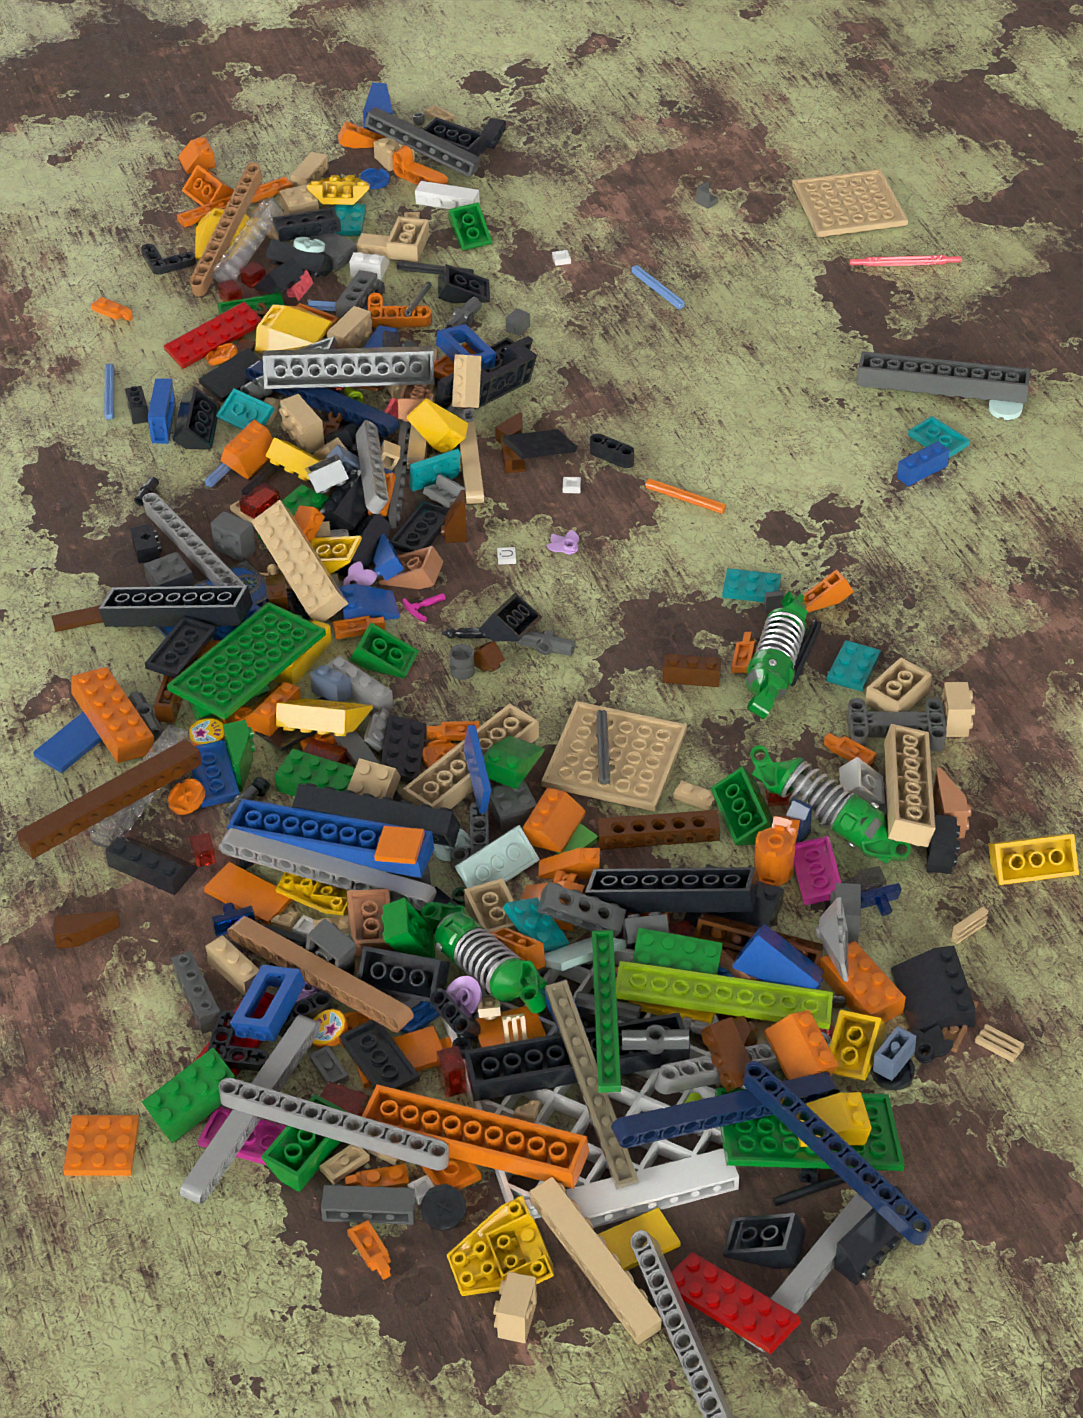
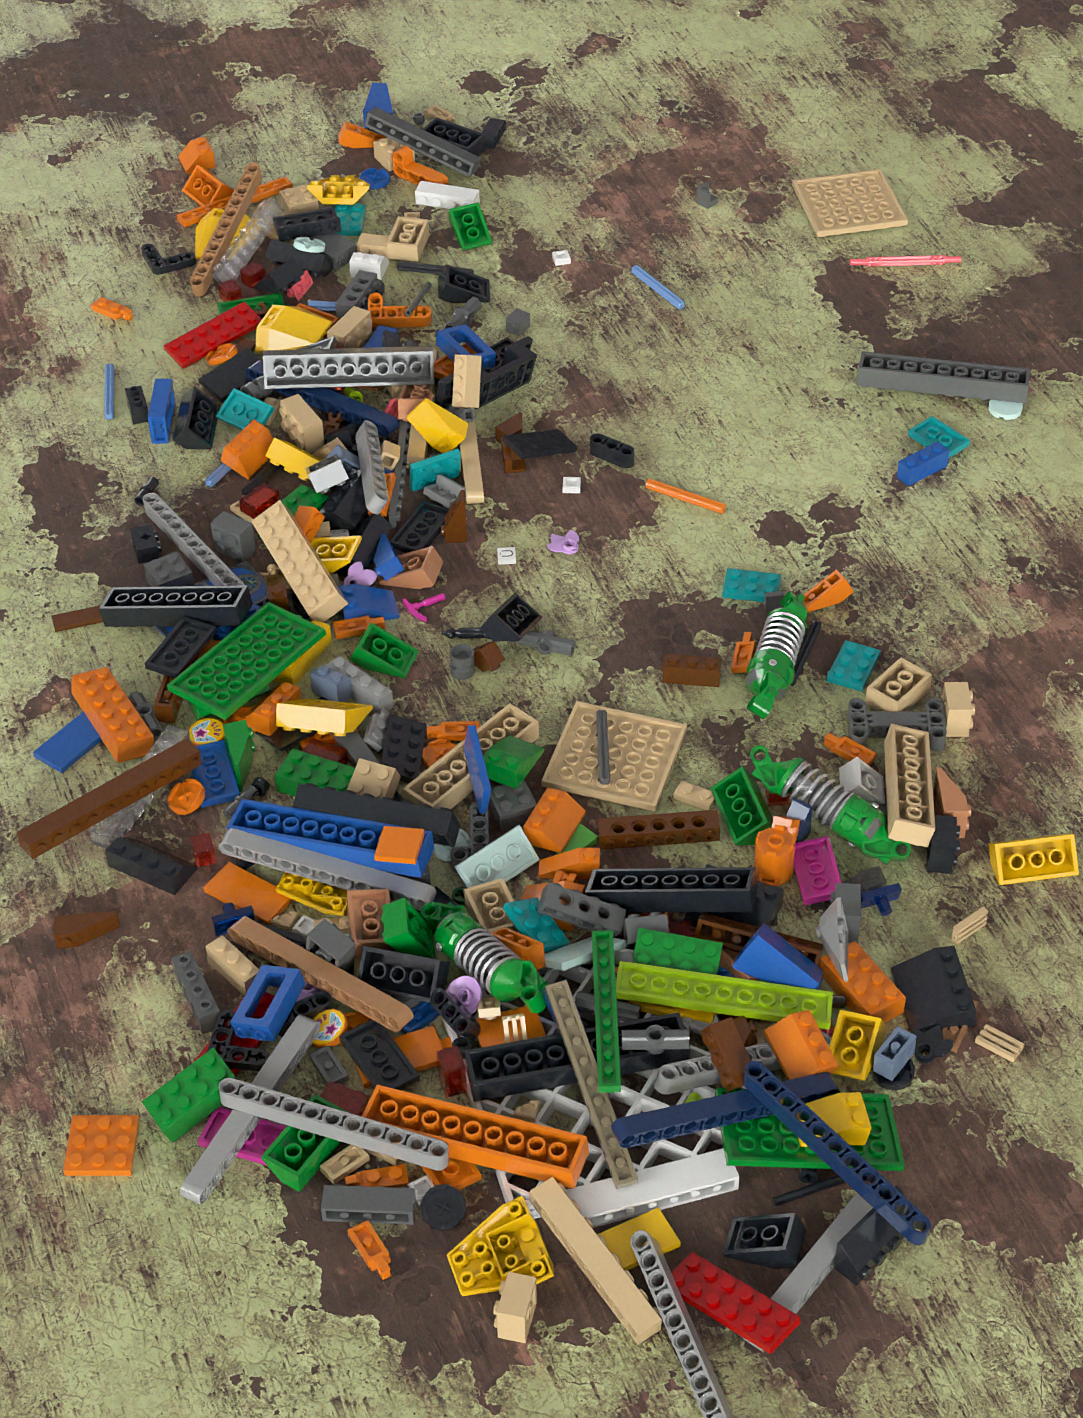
(310, 169): tan brick -> none

